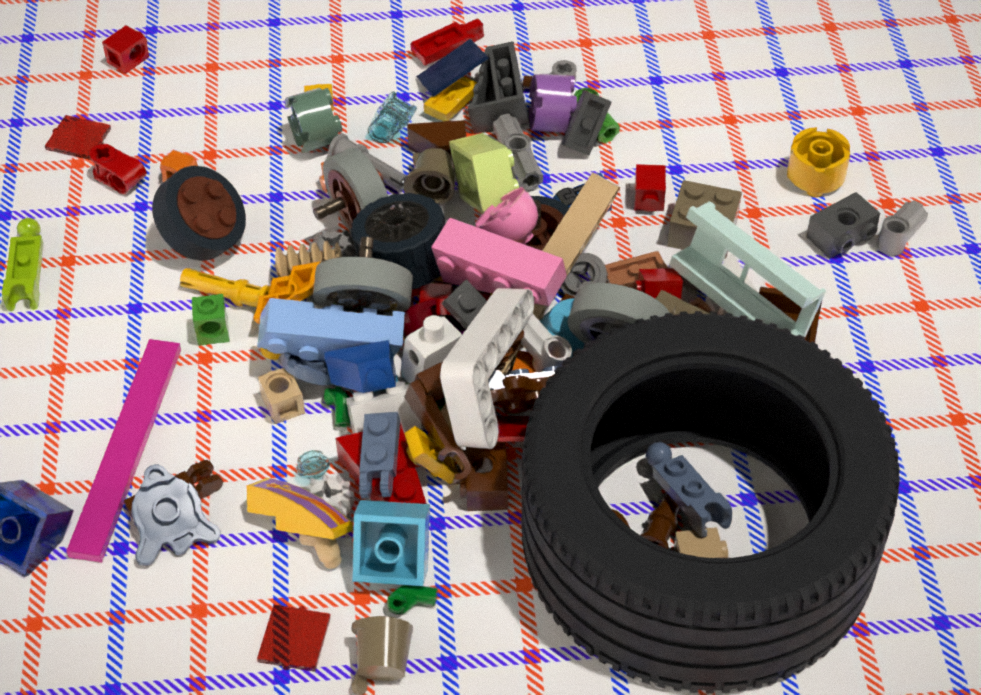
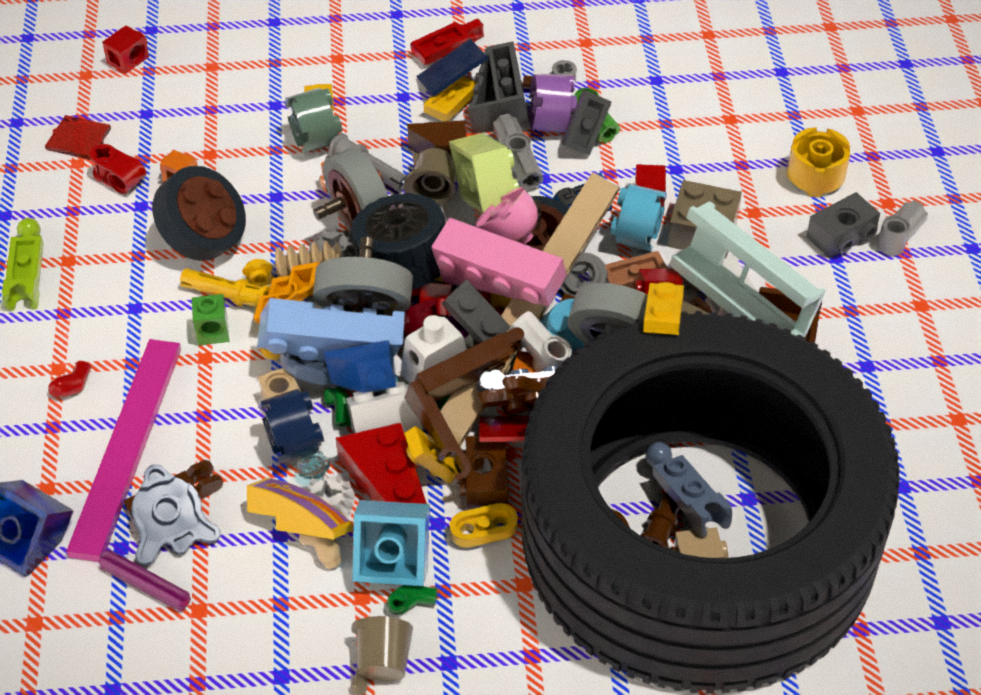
(70, 383): none -> red arm
(144, 580): none -> magenta axle
(258, 272): none -> yellow plate
(290, 425): none -> dark blue brick
(294, 638): clear red piece -> none
(379, 452): sand blue hinge -> none
(390, 118): clear light blue piece -> none
(474, 359): white beam -> none
(482, 524): none -> yellow plate
(639, 216): none -> medium azure brick
(663, 308): none -> yellow plate

